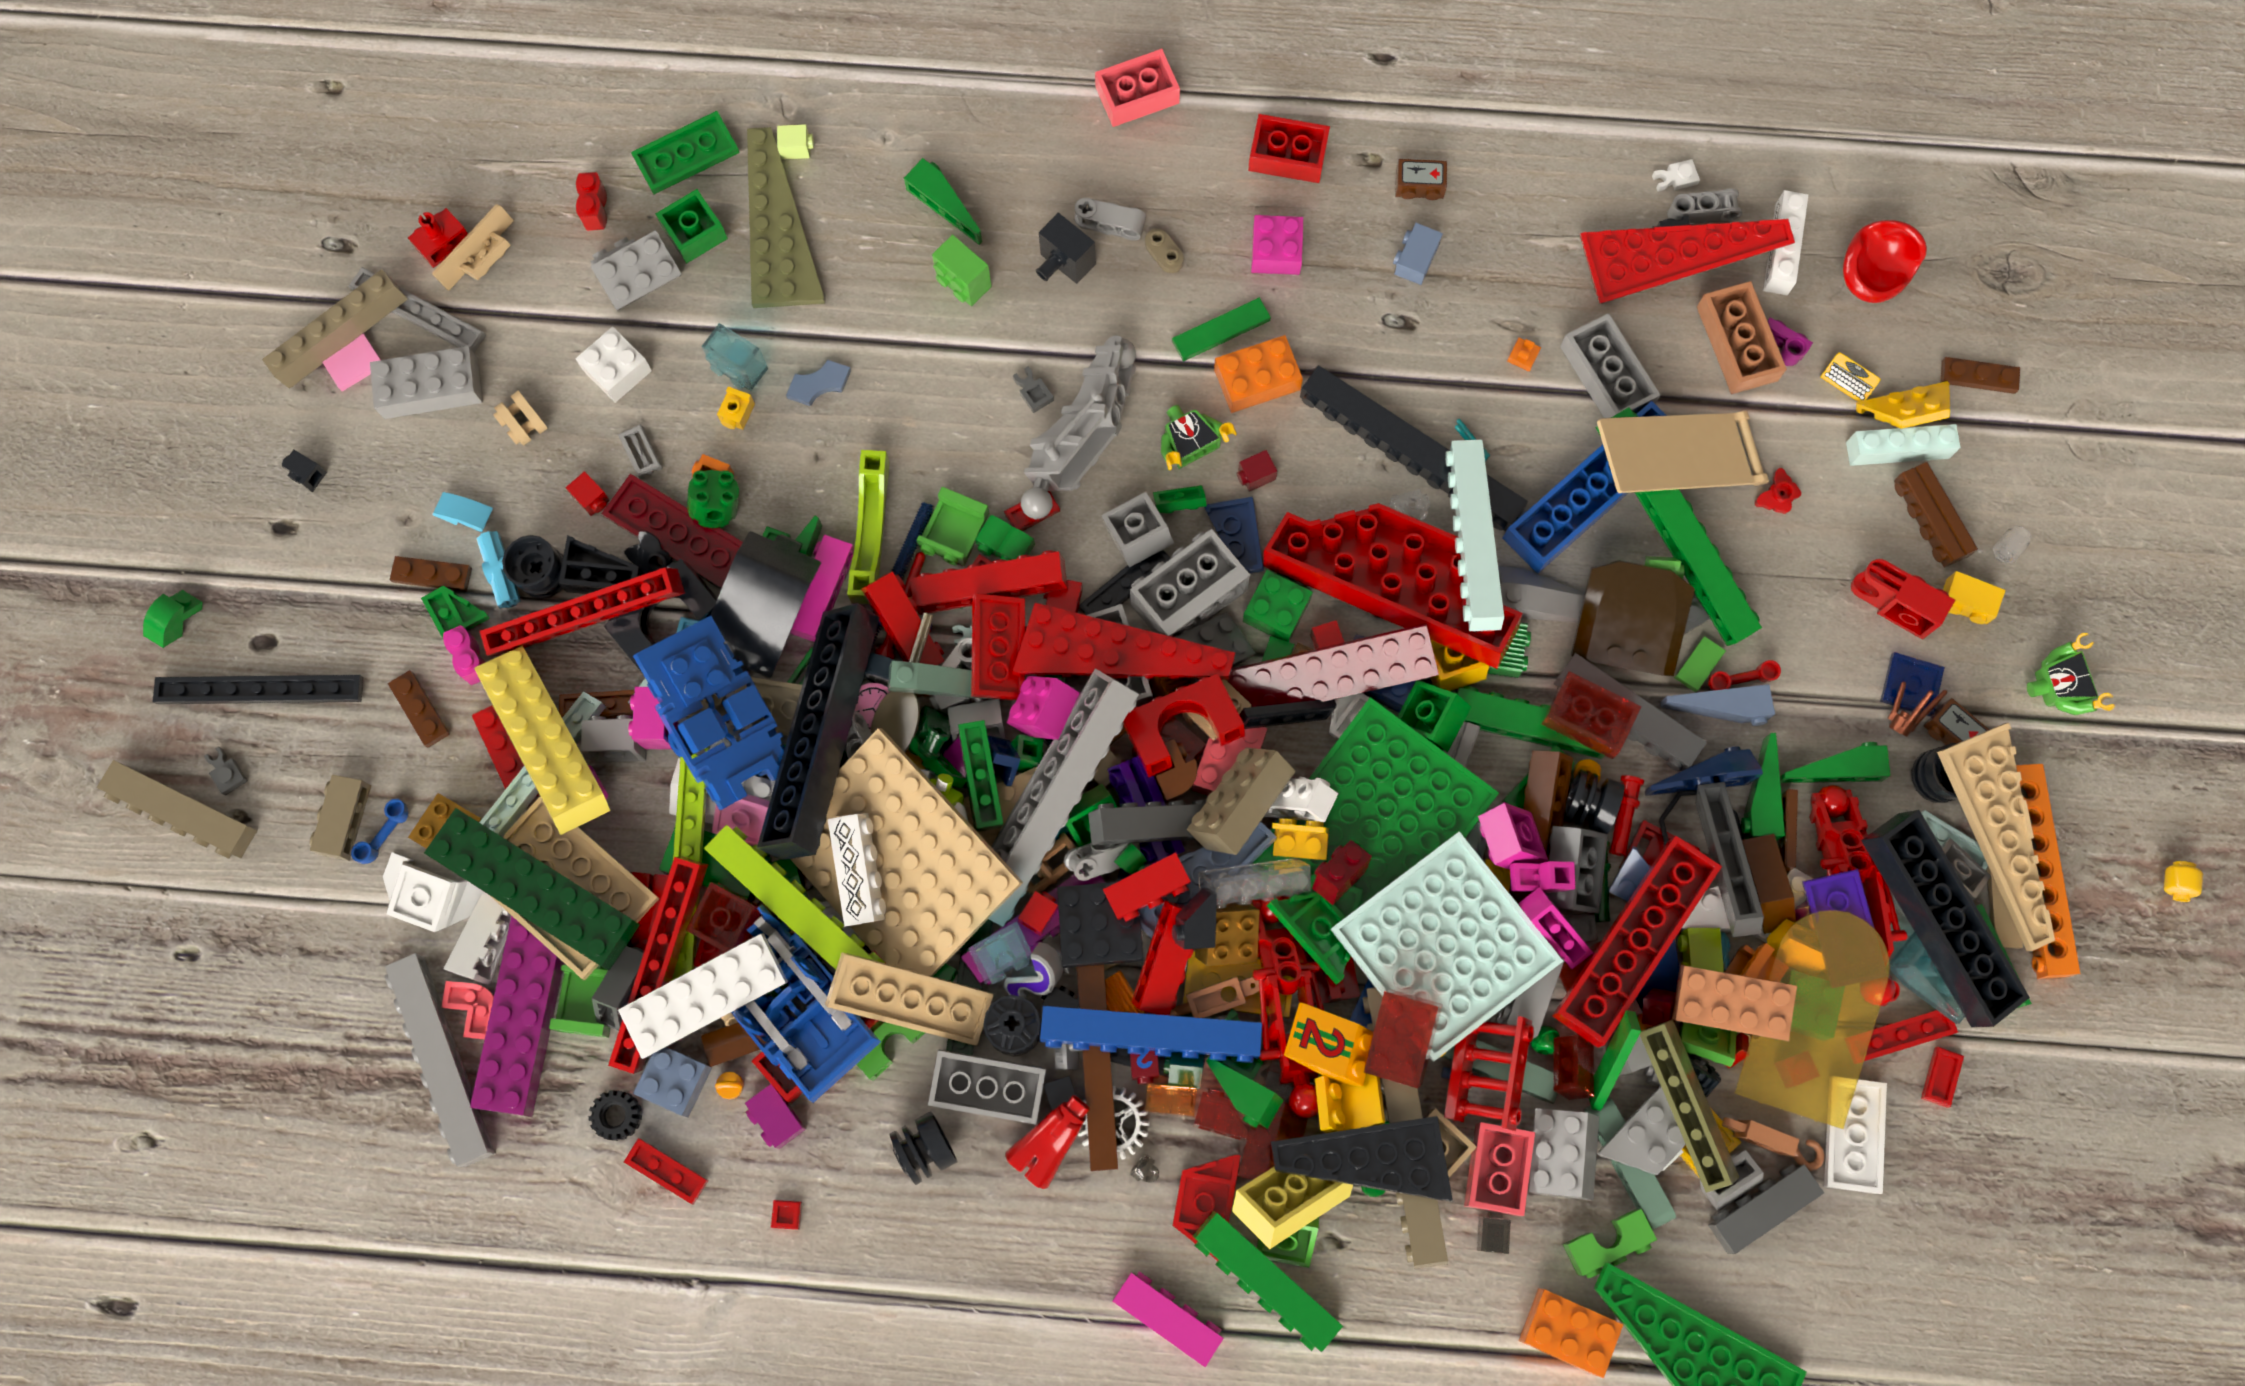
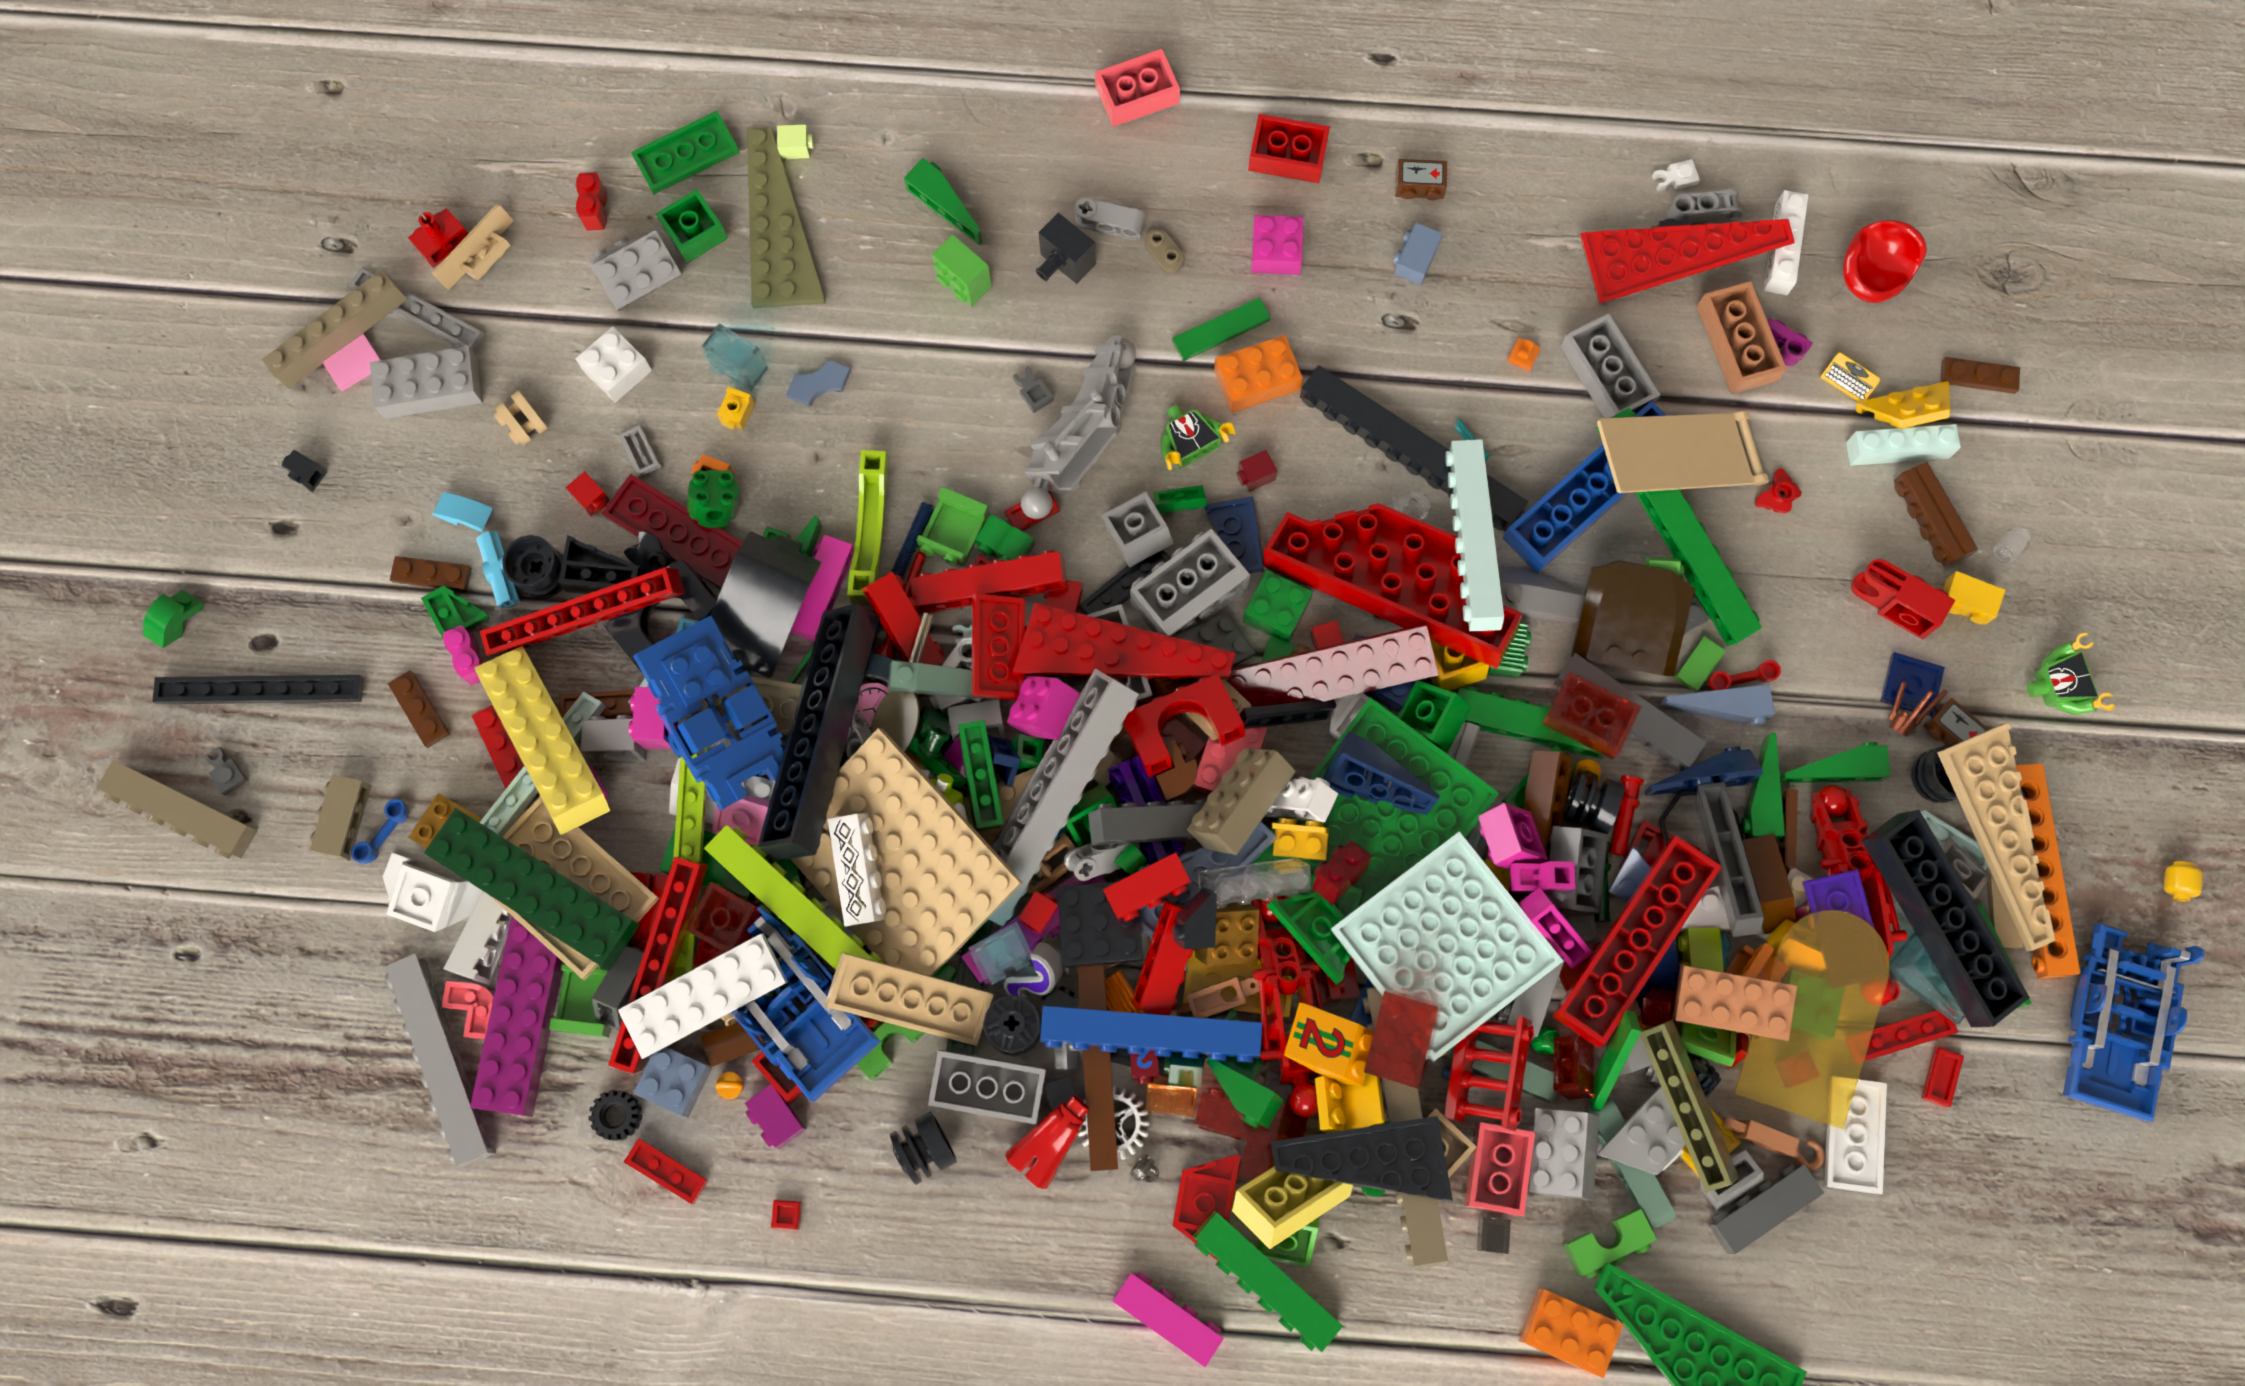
(1369, 772): none -> dark blue wedge
(2114, 1069): none -> blue piece

